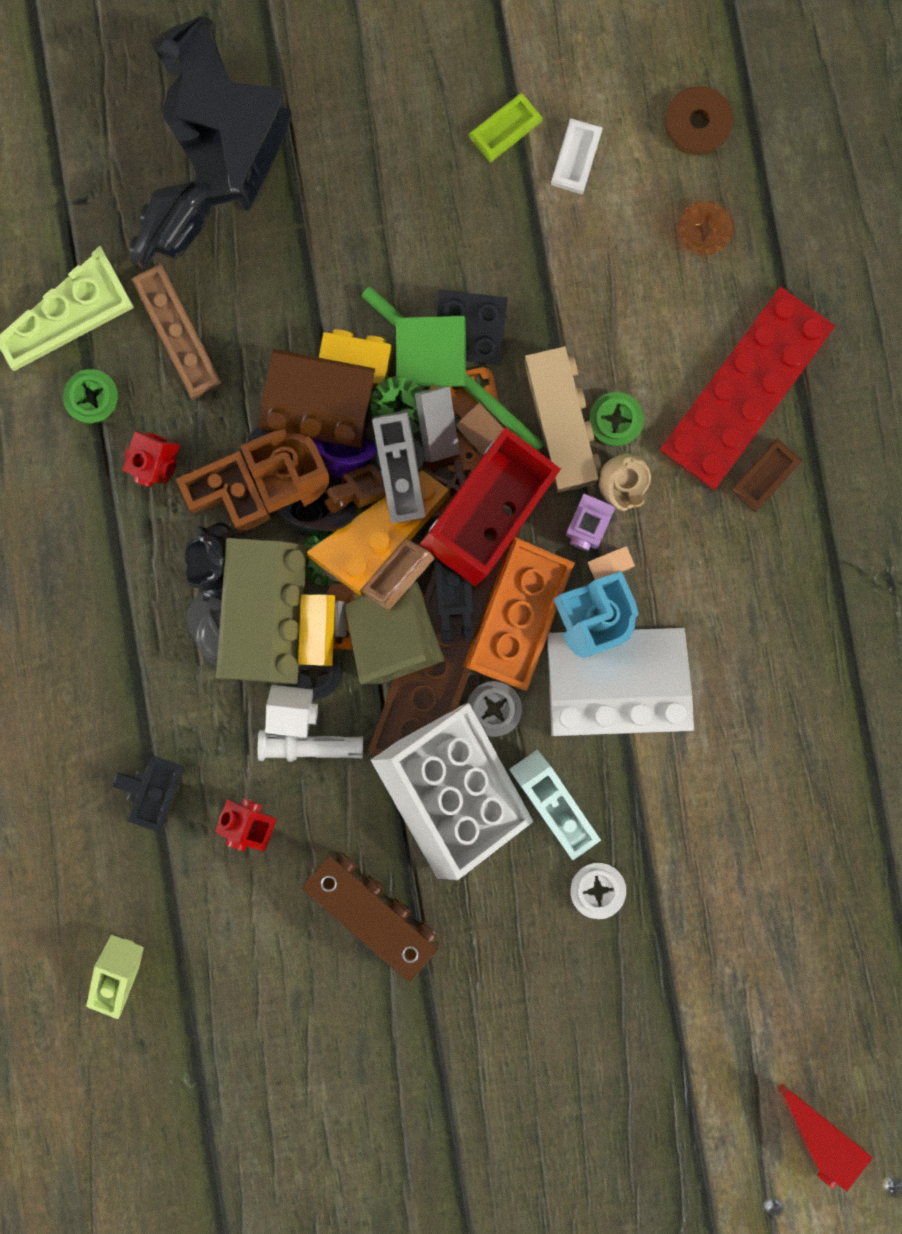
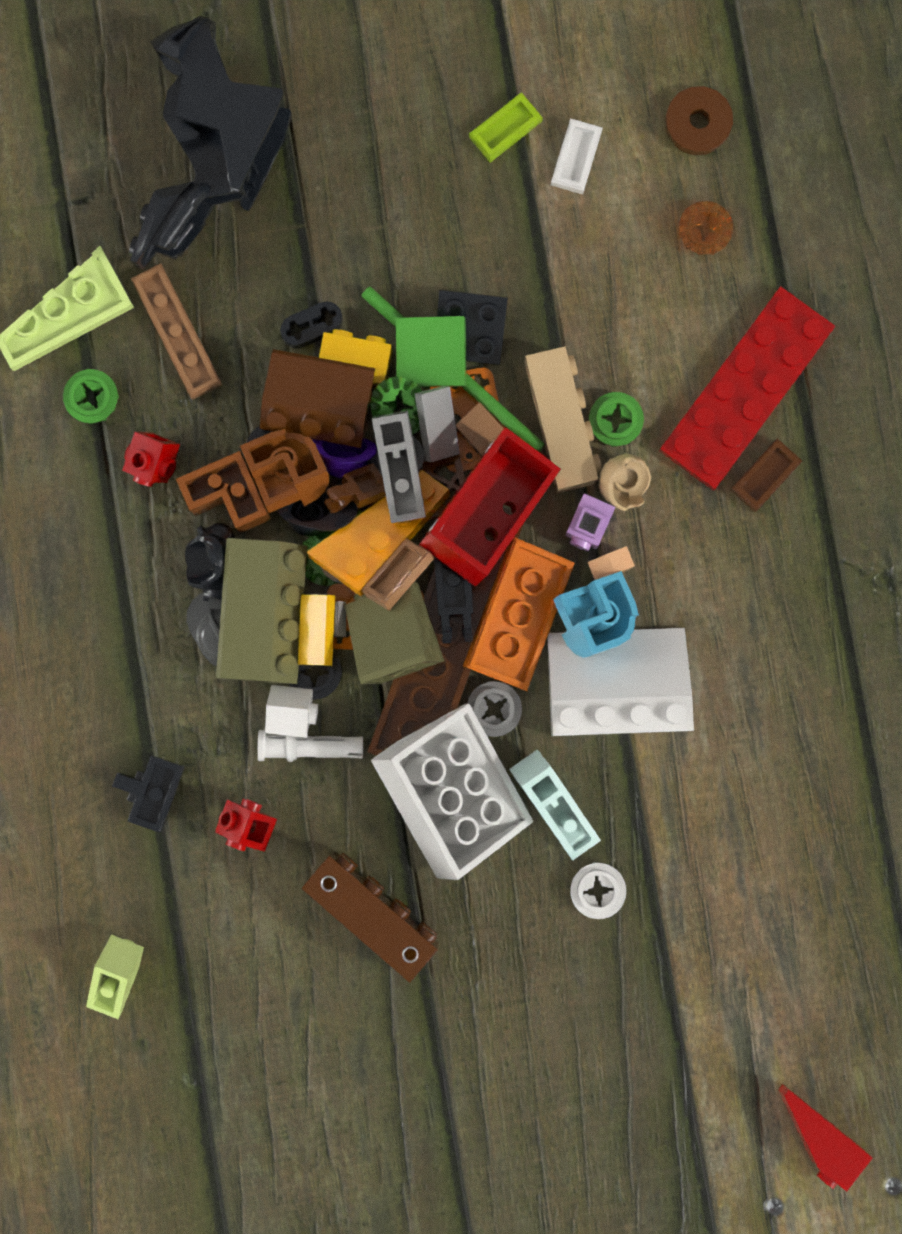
(308, 317): none -> black beam

